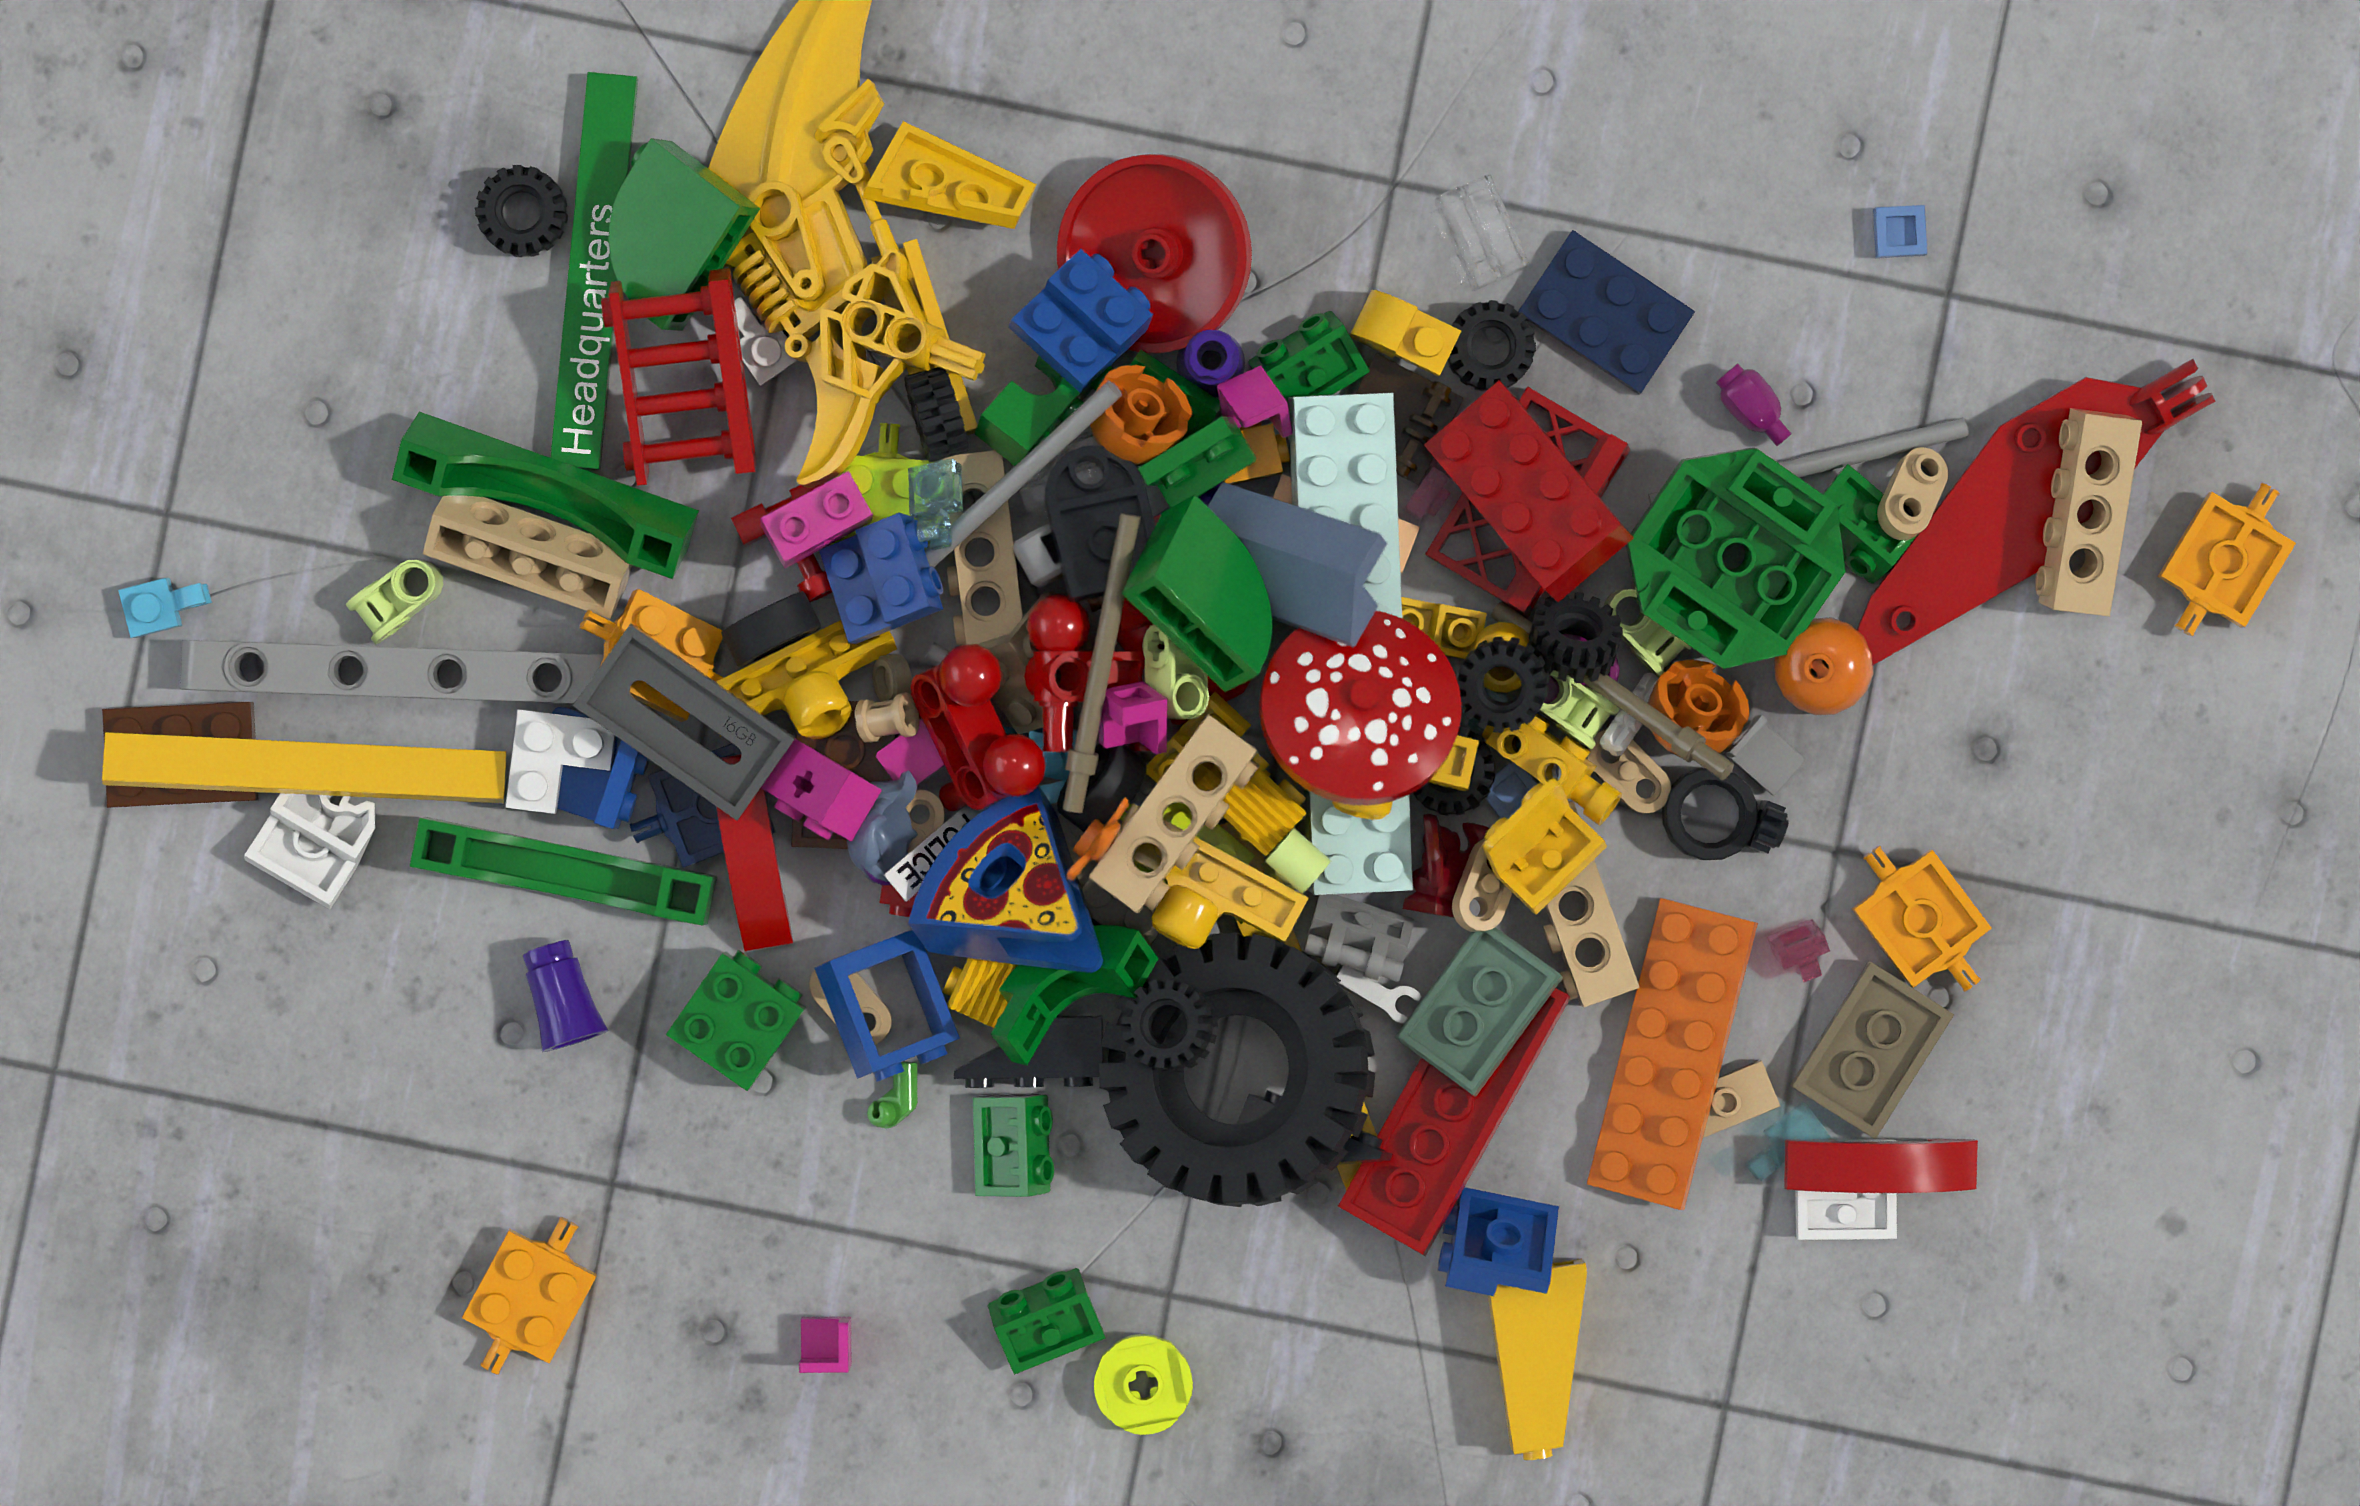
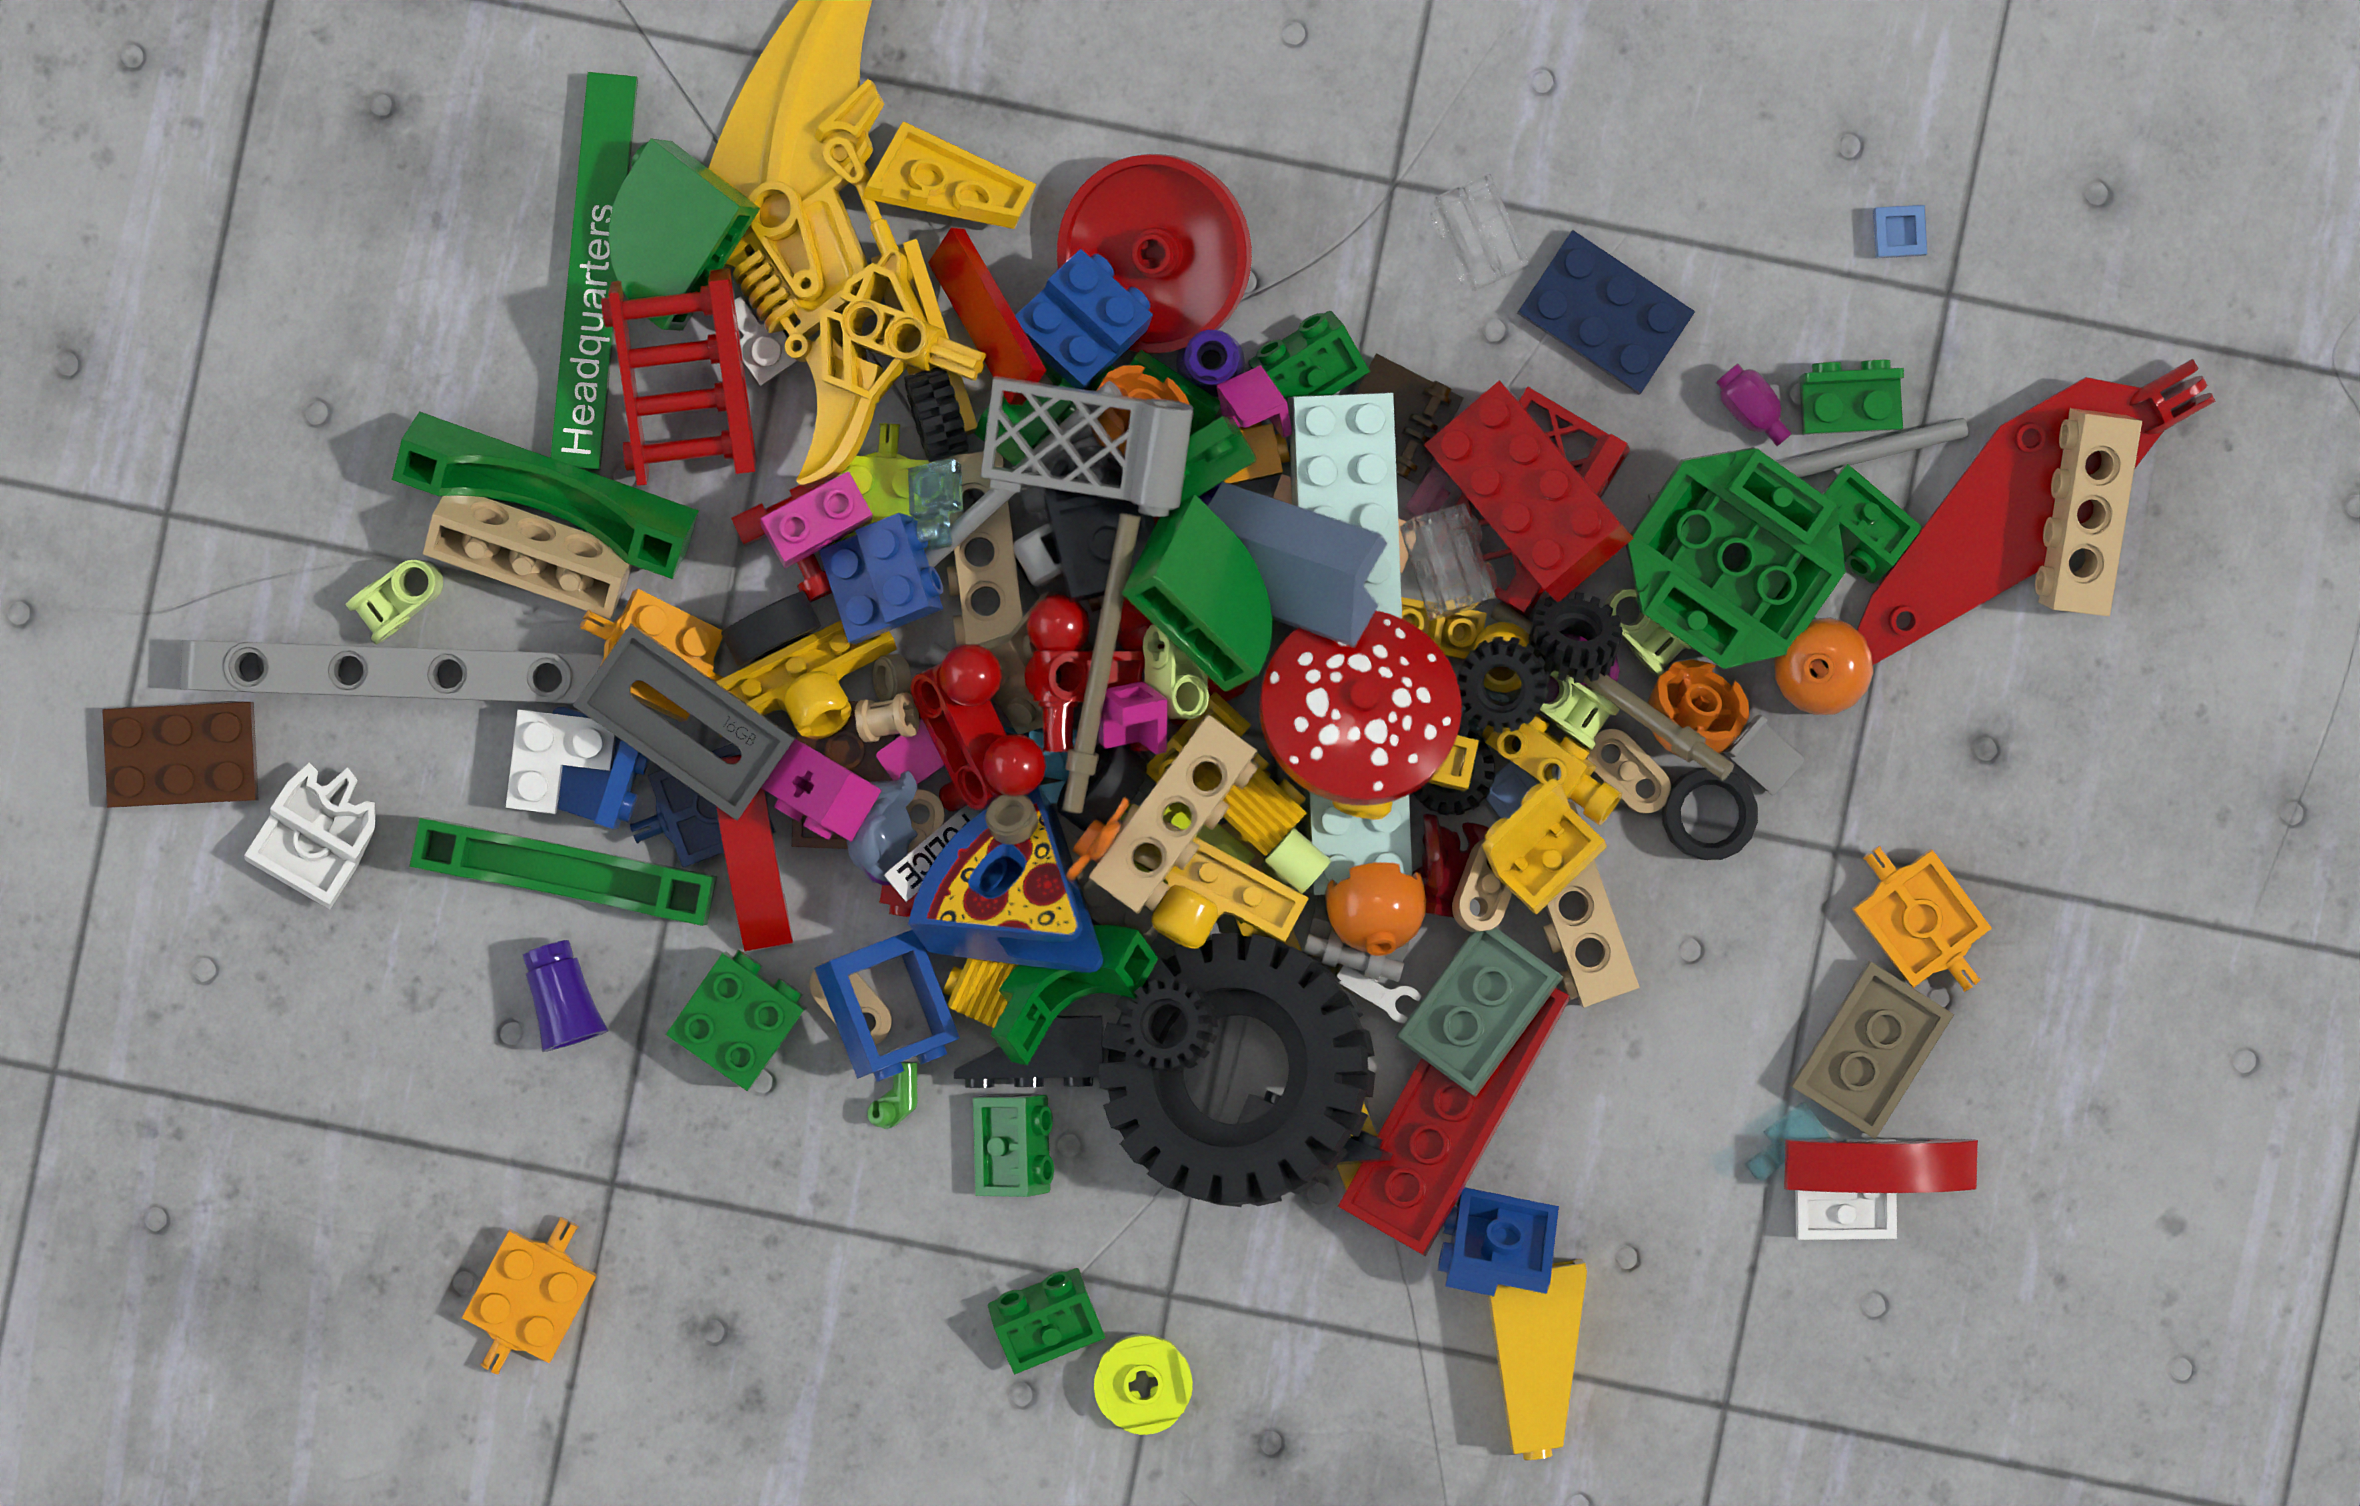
(156, 606): medium azure plate -> none
(303, 768): yellow tile -> none
(514, 181): black tyre -> none
(825, 1345): dark pink panel -> none
(985, 312): none -> red tile
(1011, 819): none -> dark tan tile
(1152, 457): none -> light grey piece
(1376, 907): none -> orange cylinder
(1404, 331): yellow brick -> none
(1449, 561): none -> clear brick
(1512, 325): black tyre -> none
(1624, 726): white axle -> none
(1672, 1054): orange plate -> none
(1741, 1097): tan plate -> none
(1770, 827): black plate -> none
(1800, 948): clear pink tile -> none
(1851, 398): none -> green bracket
(1913, 489): tan plate -> none
(2226, 559): light orange plate -> none

